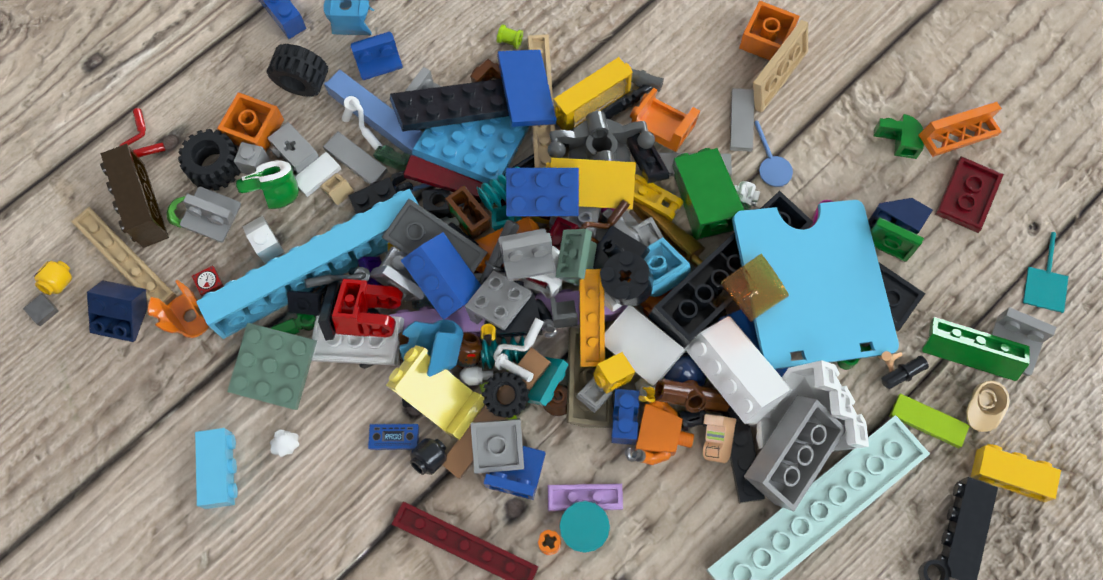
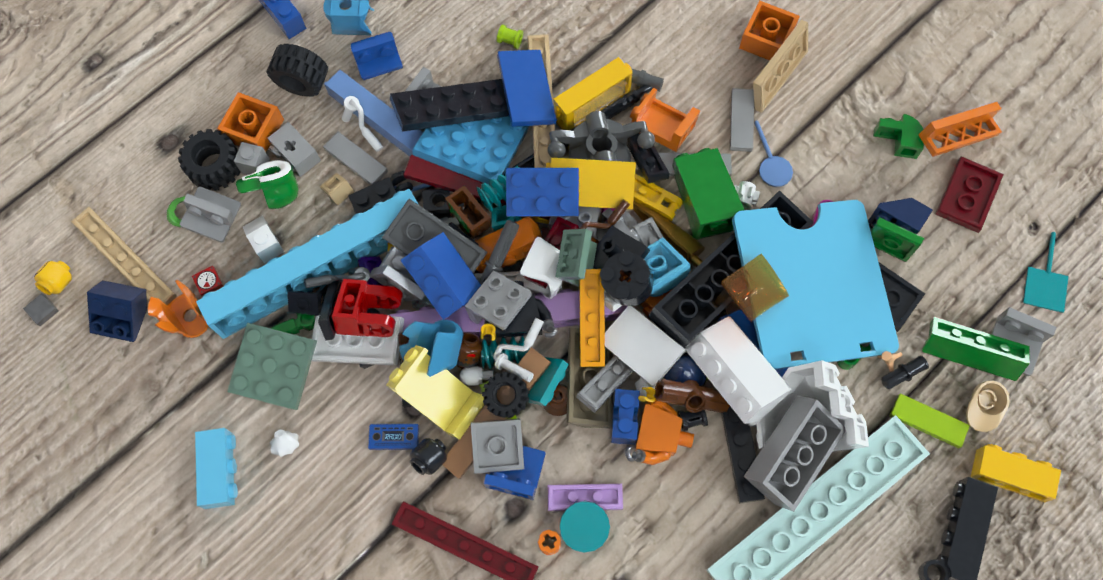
(133, 196): dark brown brick -> none
(141, 128): red piece -> none
(317, 173): white tile -> none
(389, 157): clear green plate -> none
(486, 72): reddish brown bracket -> none
(527, 254): light grey bracket -> none
(563, 313): dark grey panel -> none
(613, 373): yellow brick -> none
(718, 438): light nougat leg -> none

